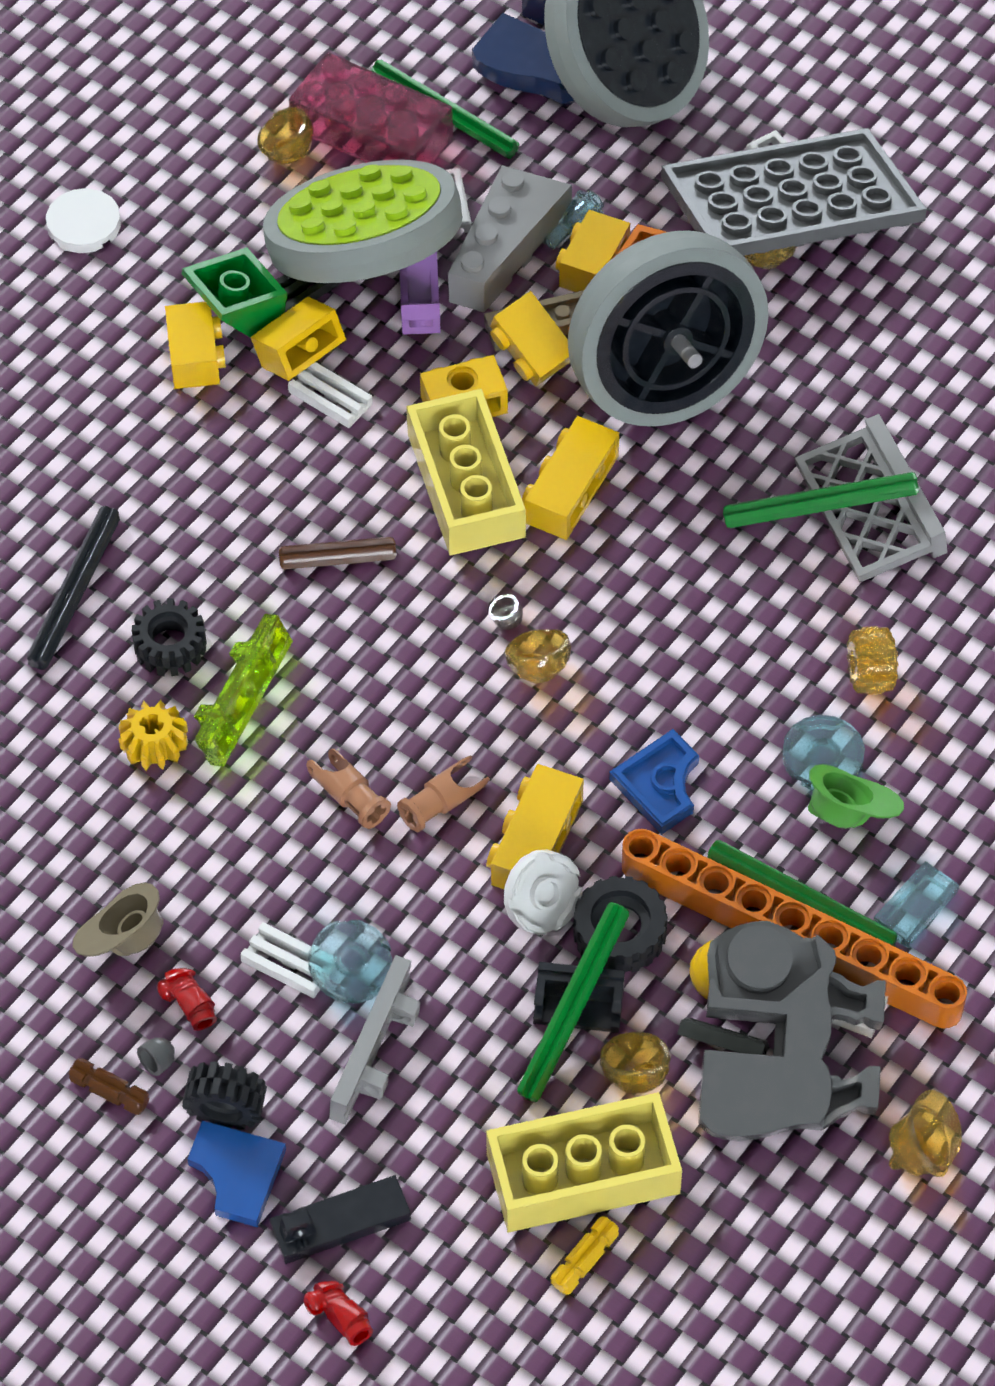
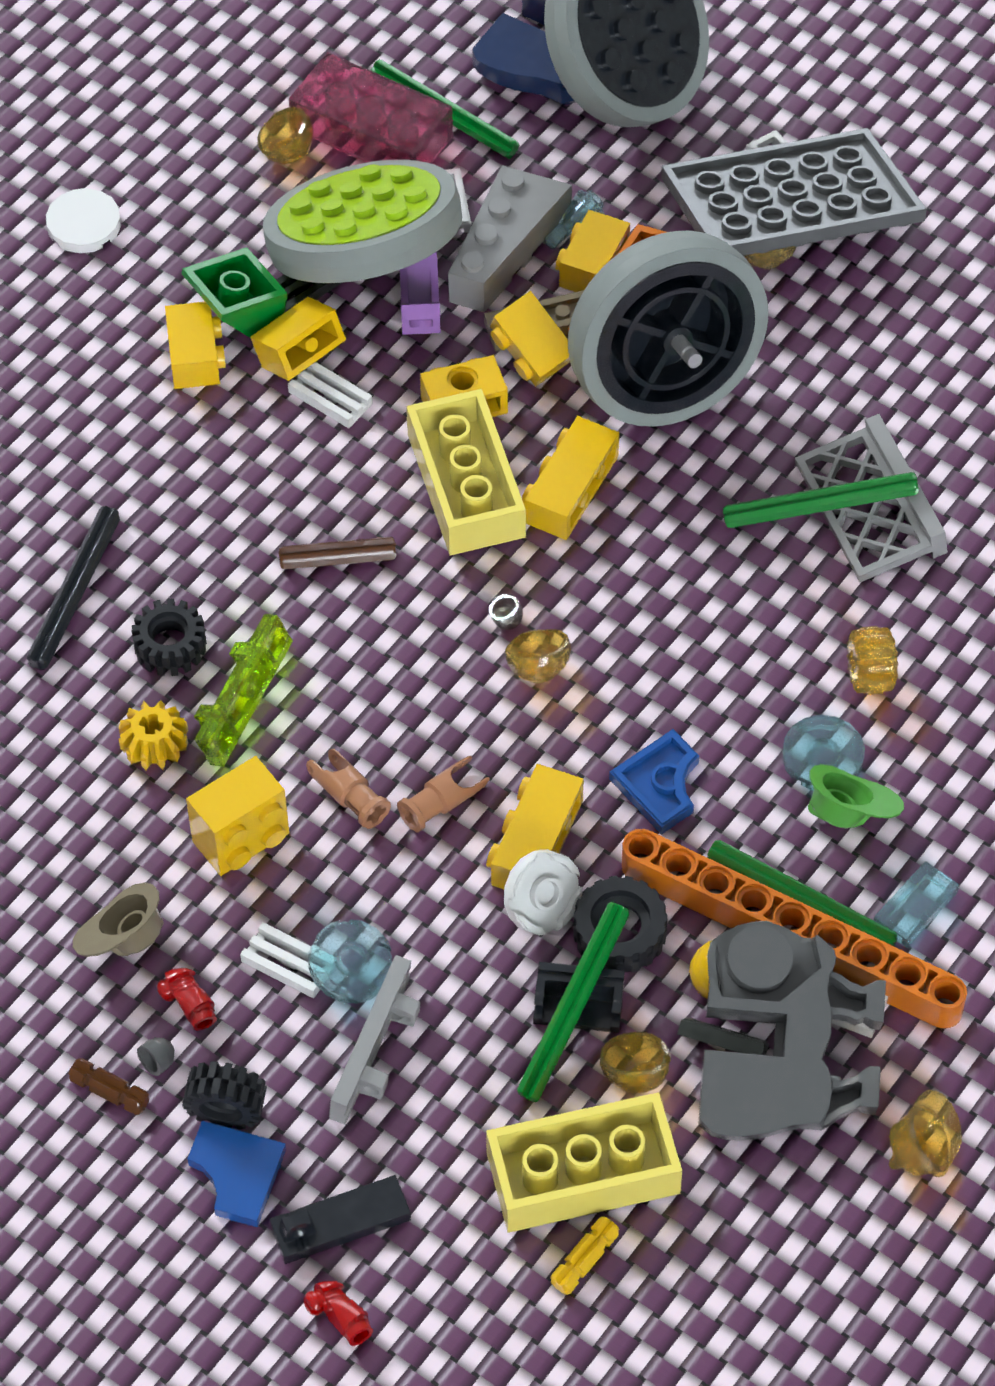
(238, 816): none -> yellow brick

